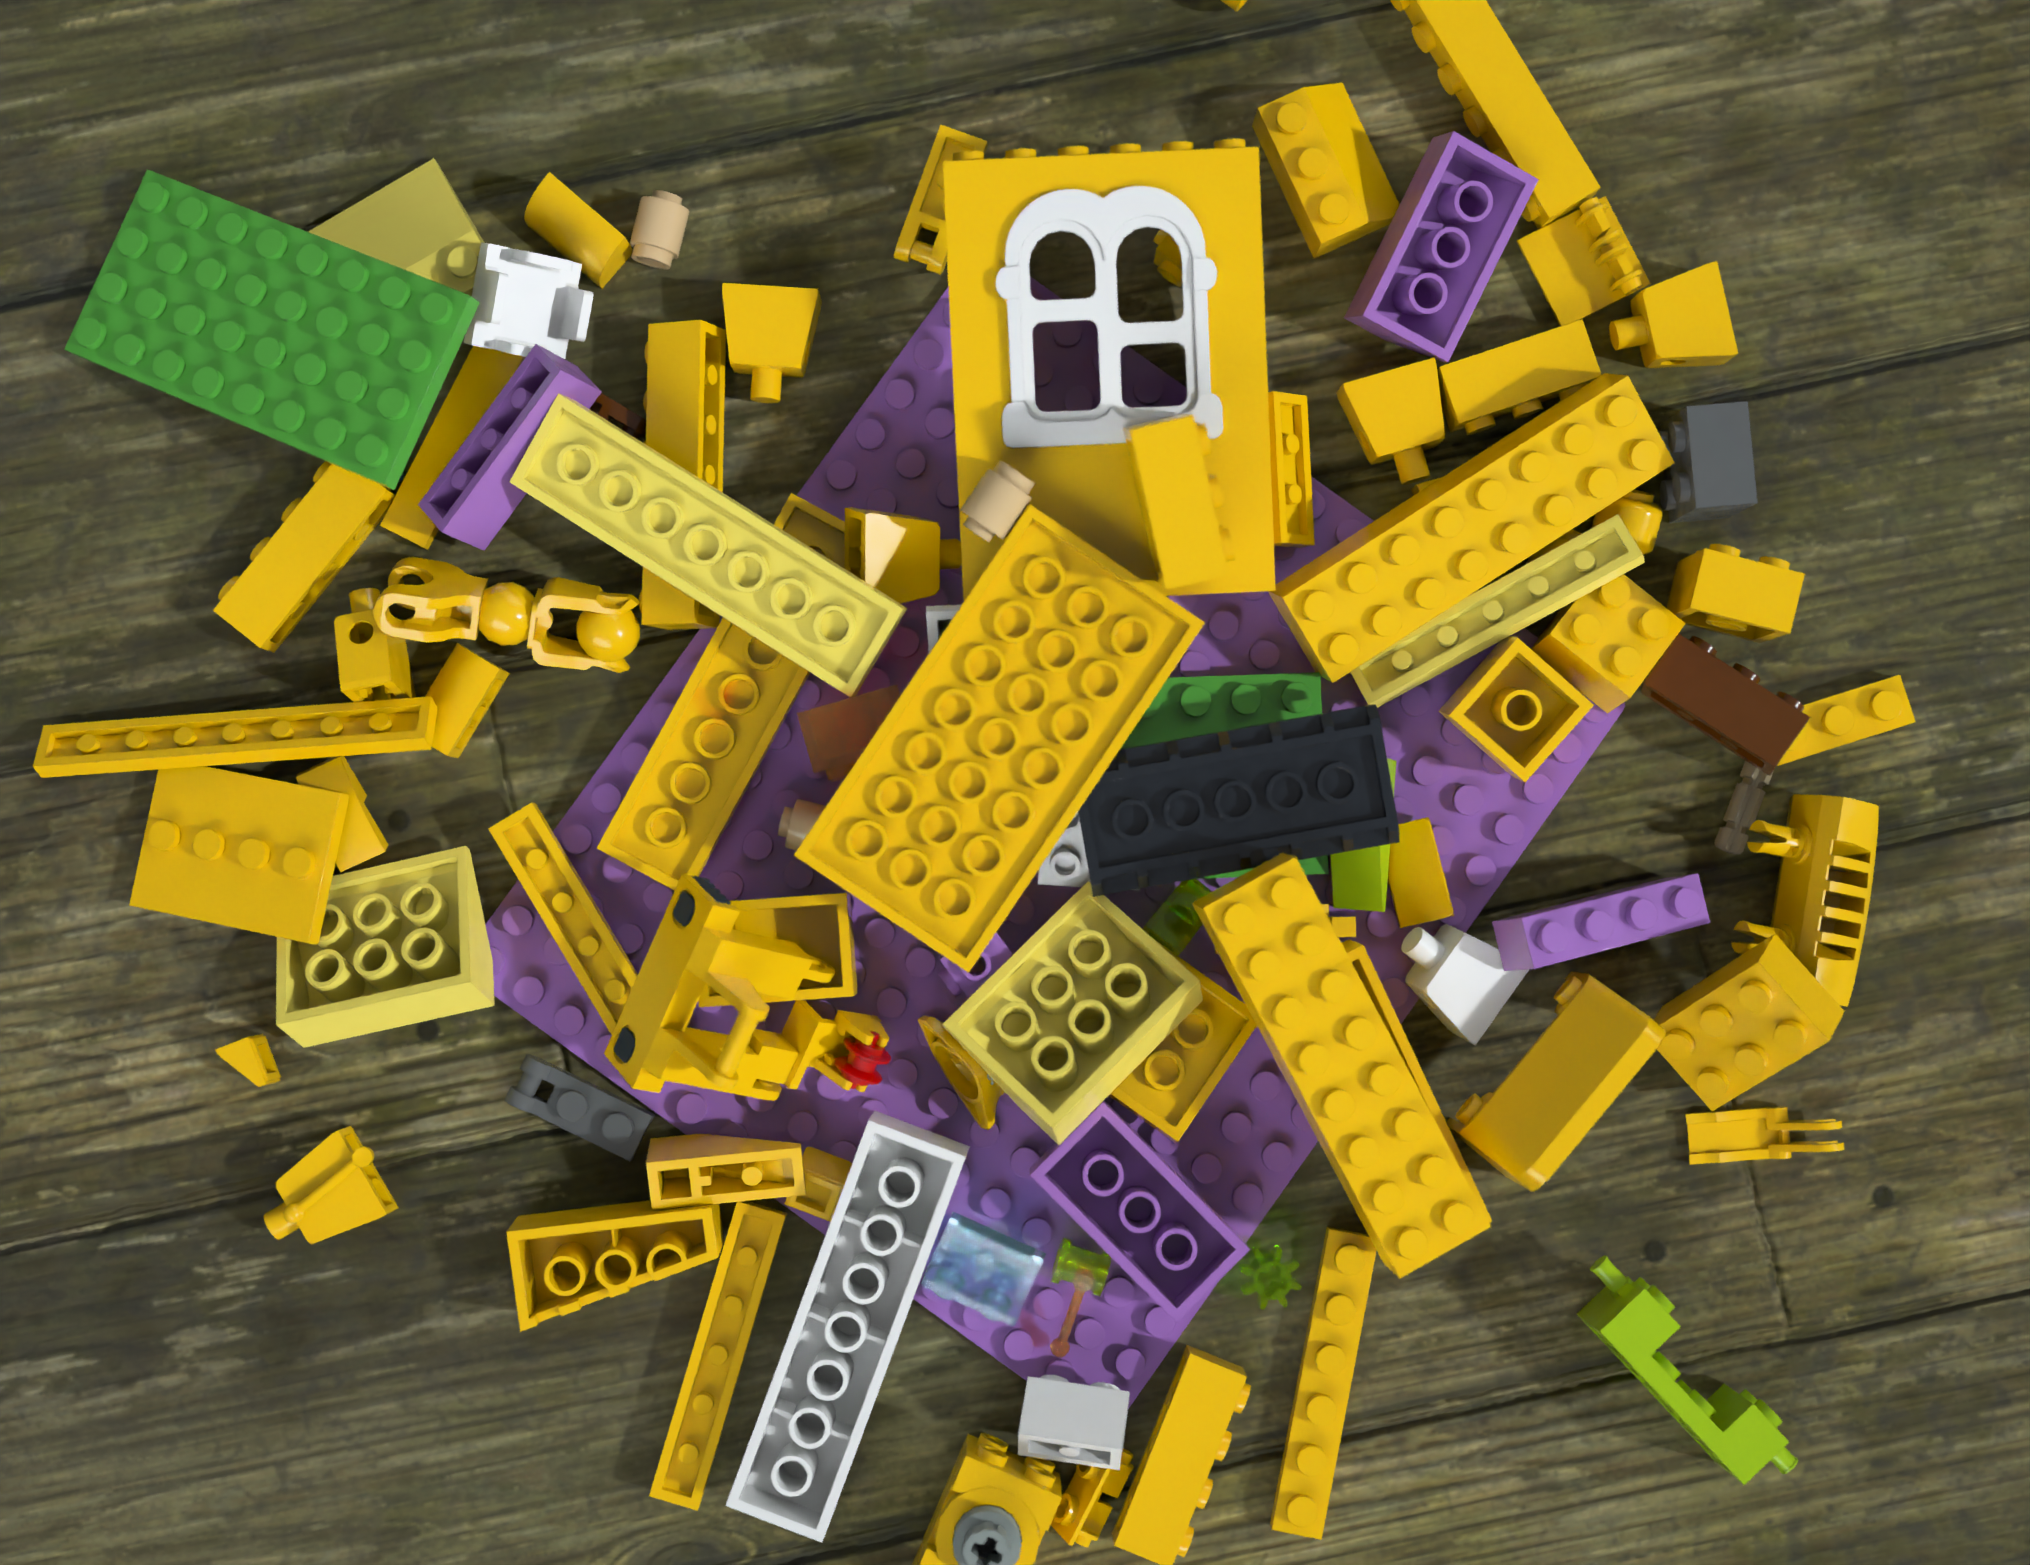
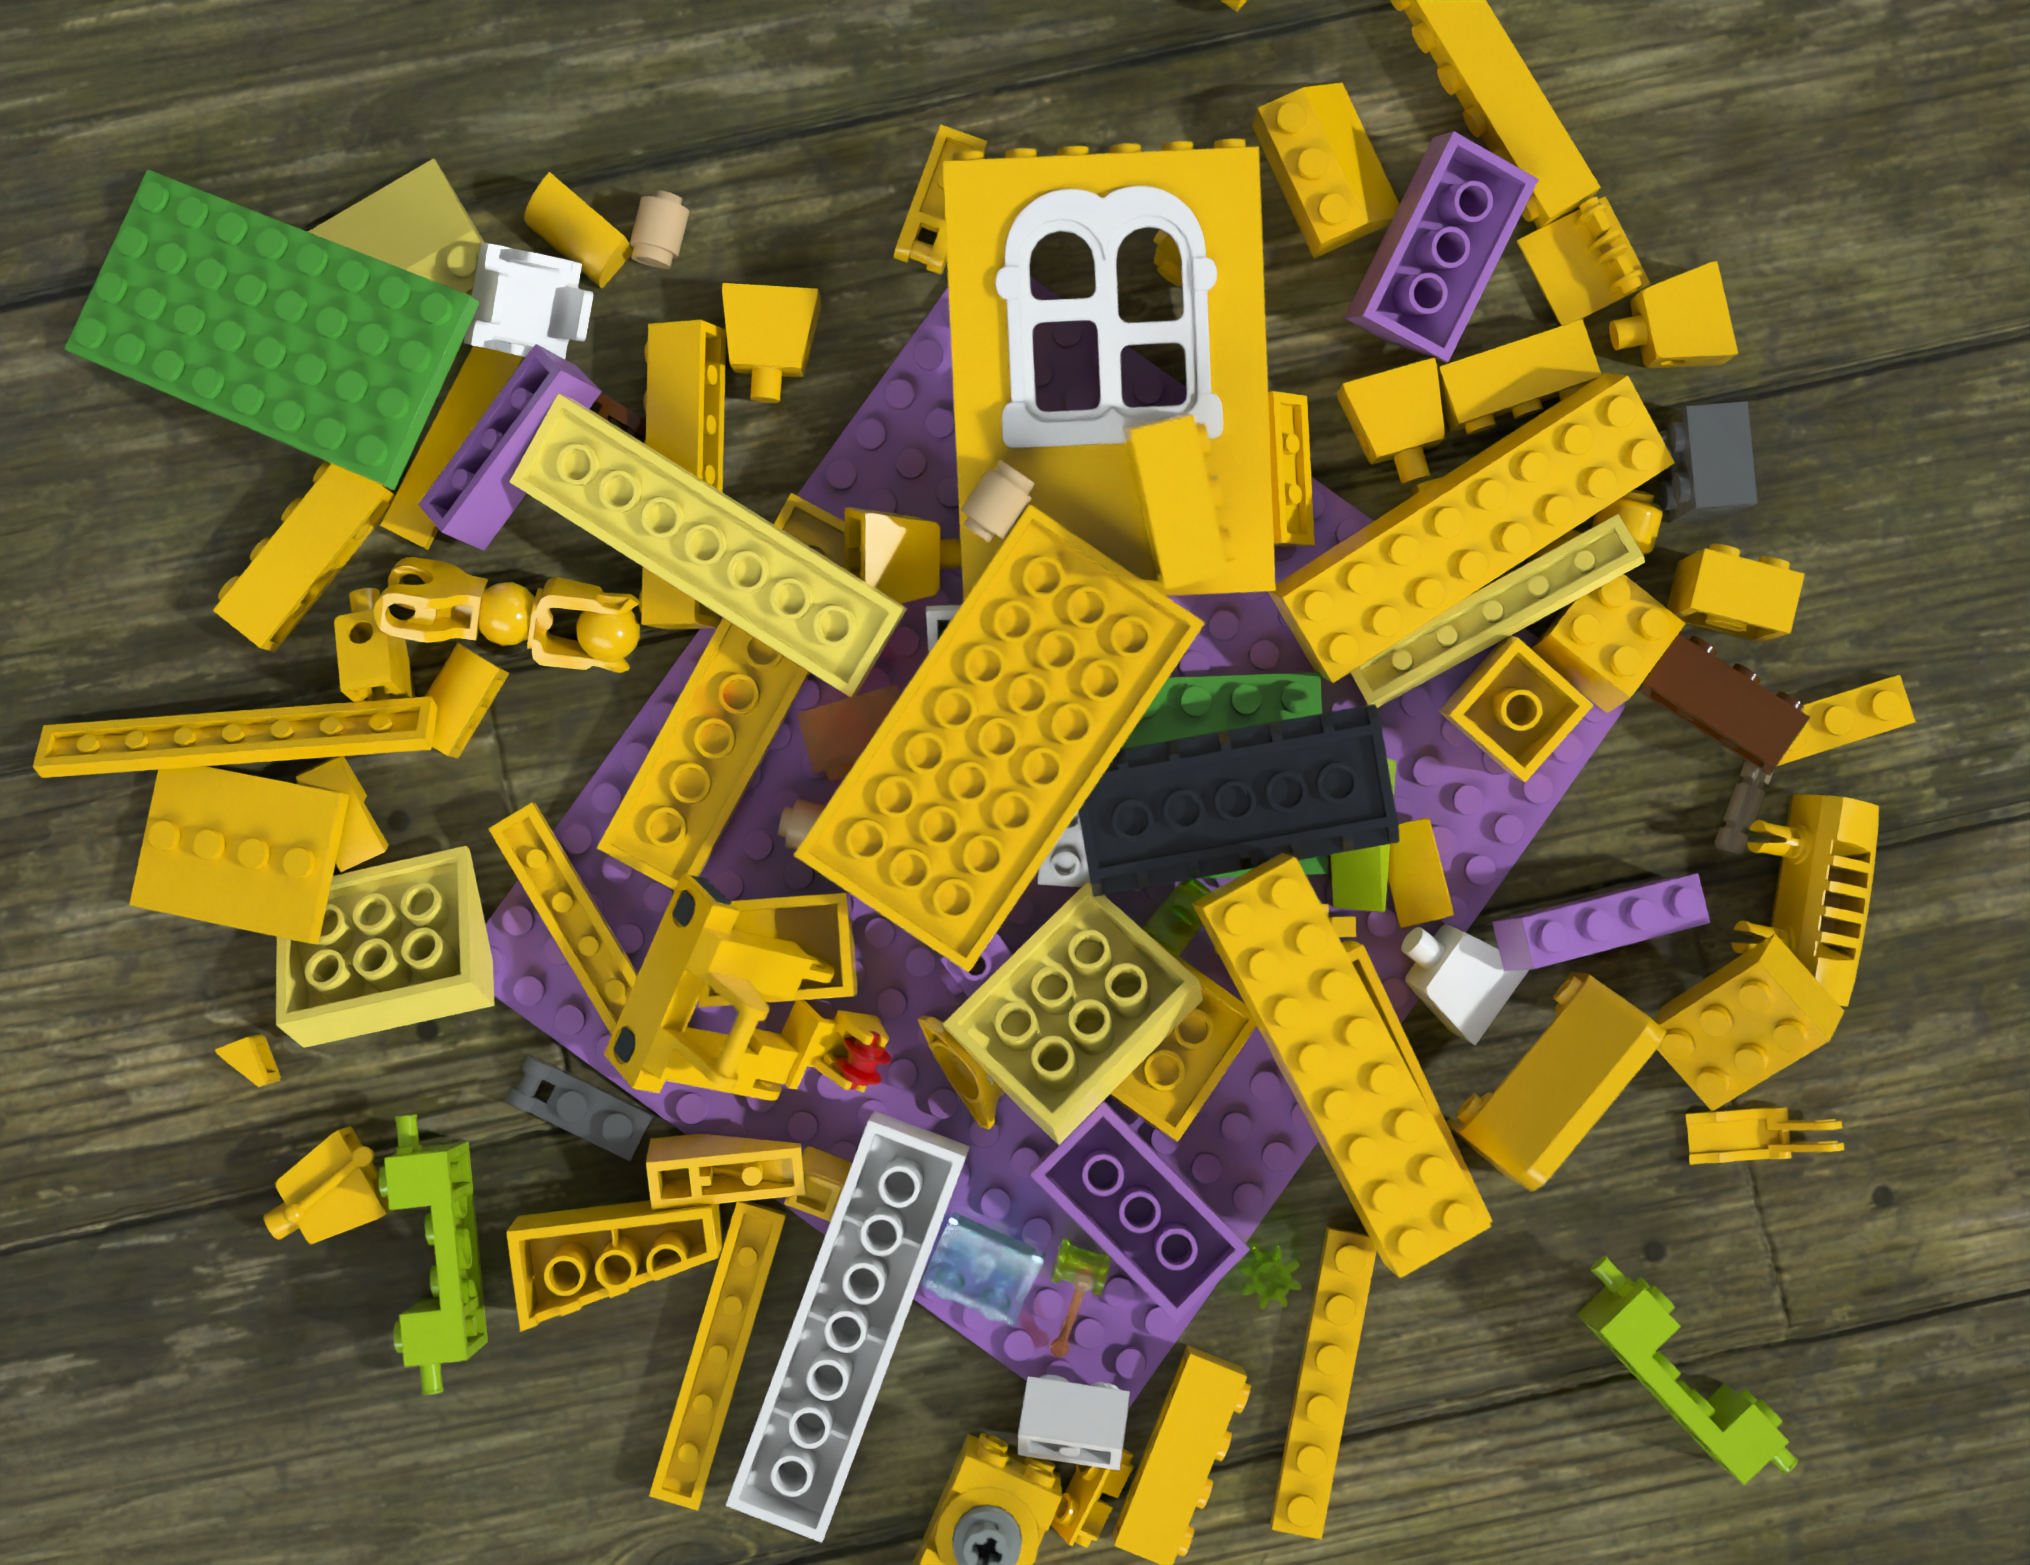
(454, 1320): none -> lime brick

